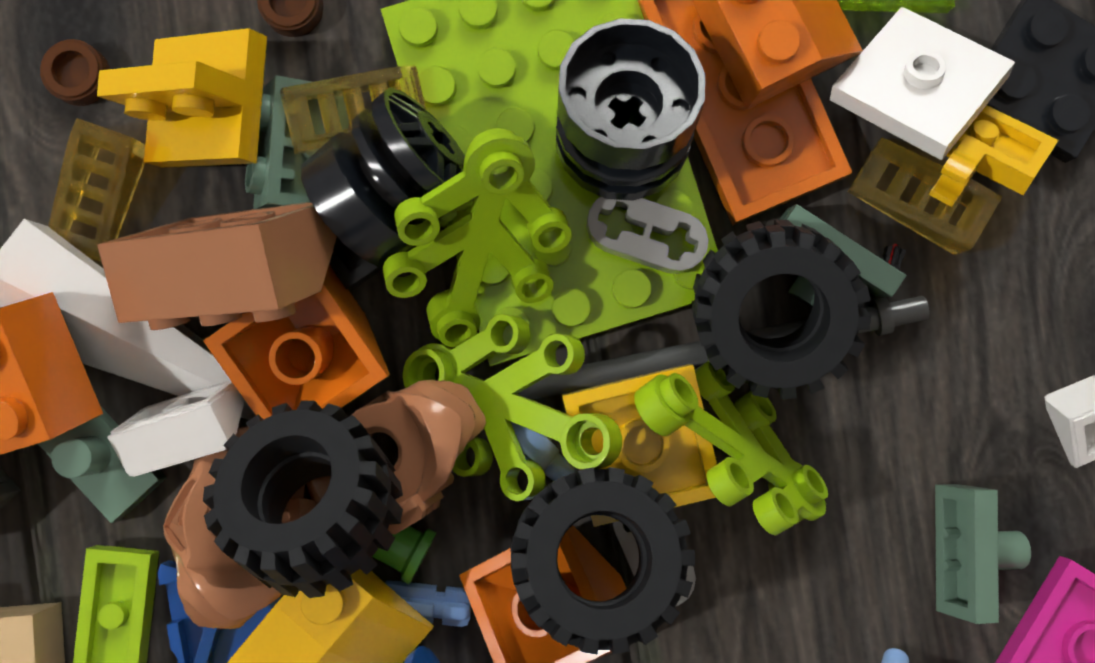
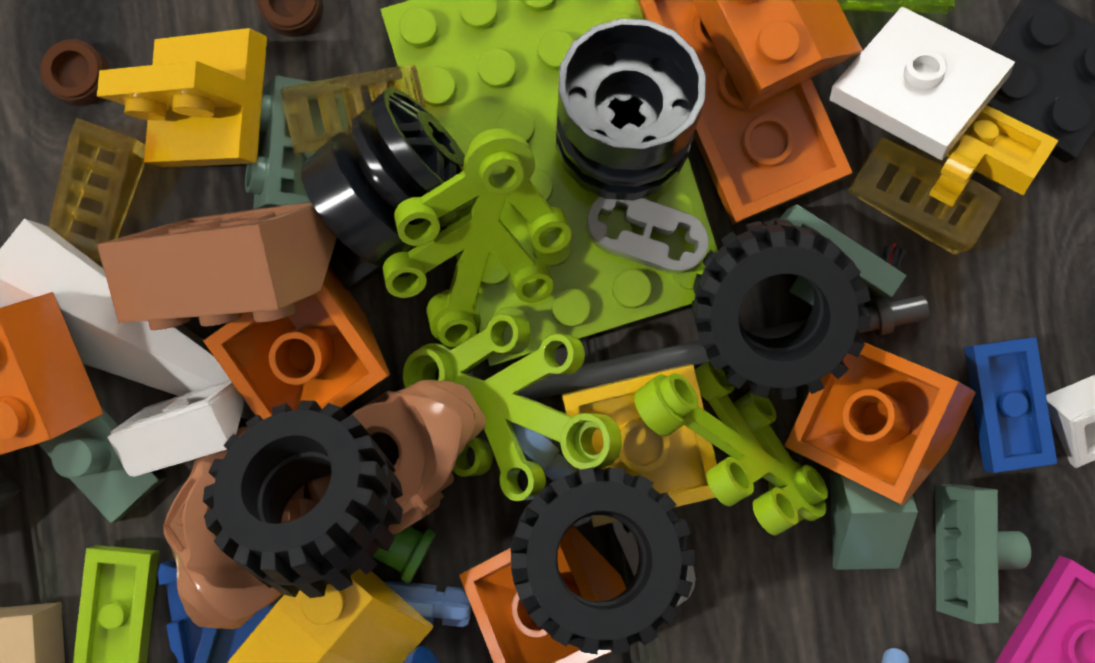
(867, 526): none -> sand green slope
(881, 422): none -> orange slope
(1010, 405): none -> blue plate

